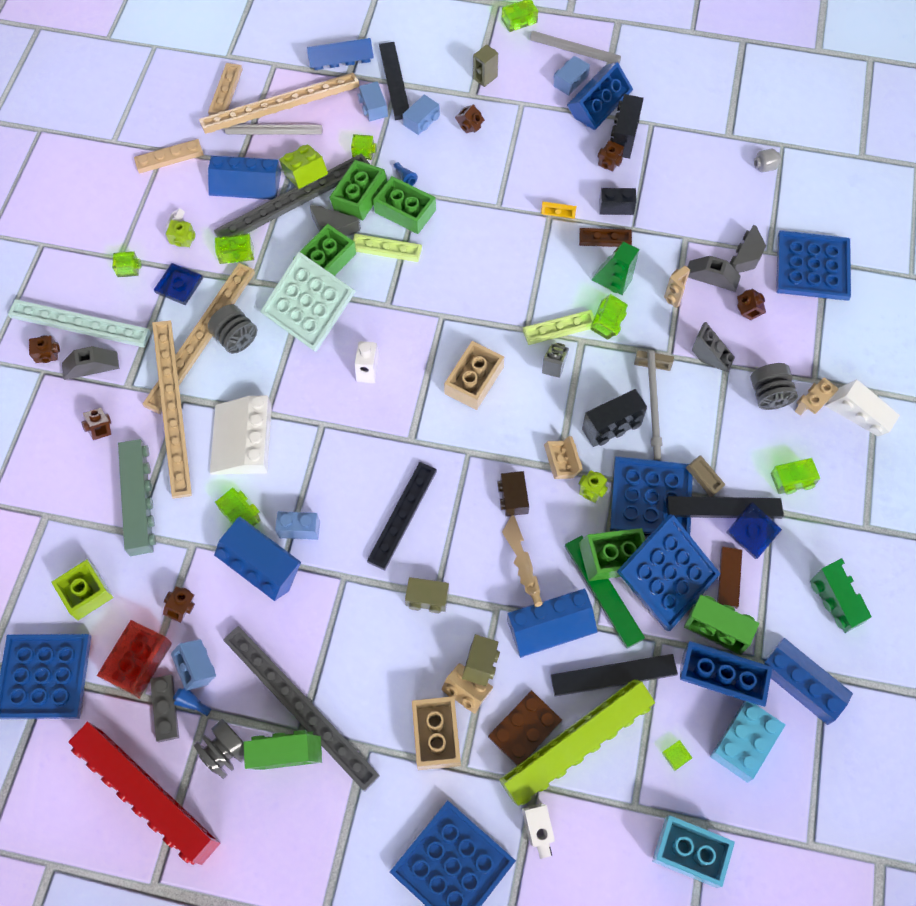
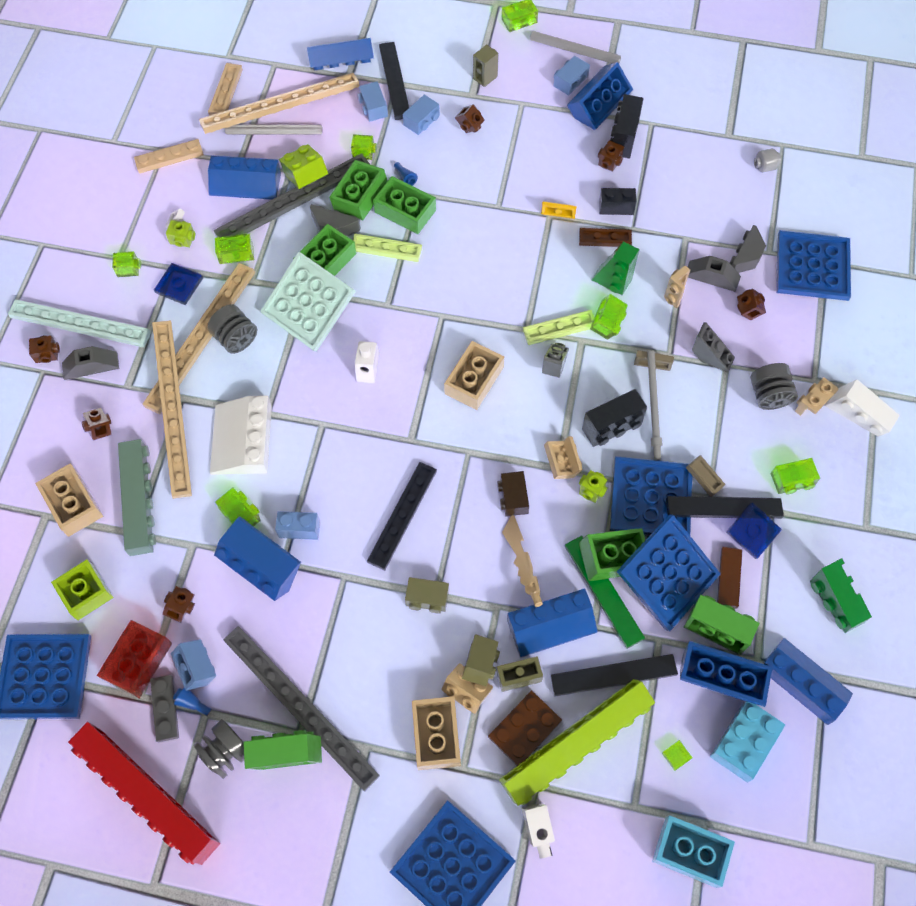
(69, 500): none -> tan brick
(519, 674): none -> olive brick

